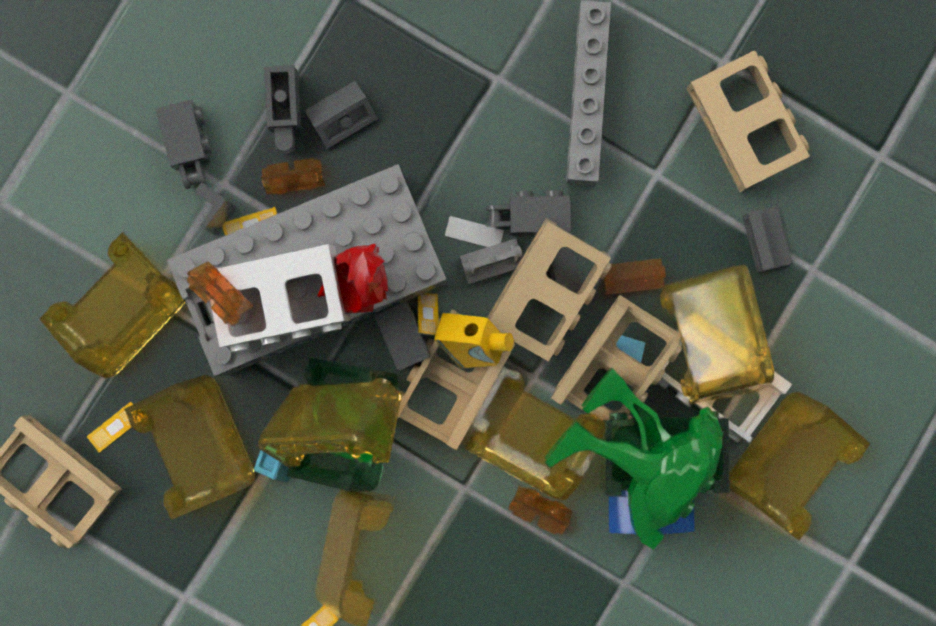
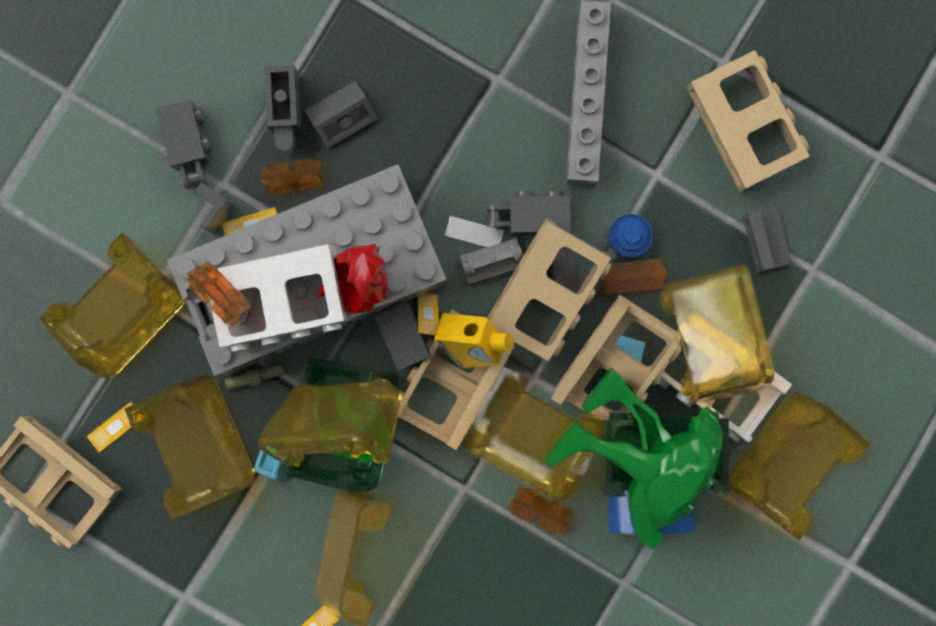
(255, 376): none -> olive bar
(630, 236): none -> blue plate

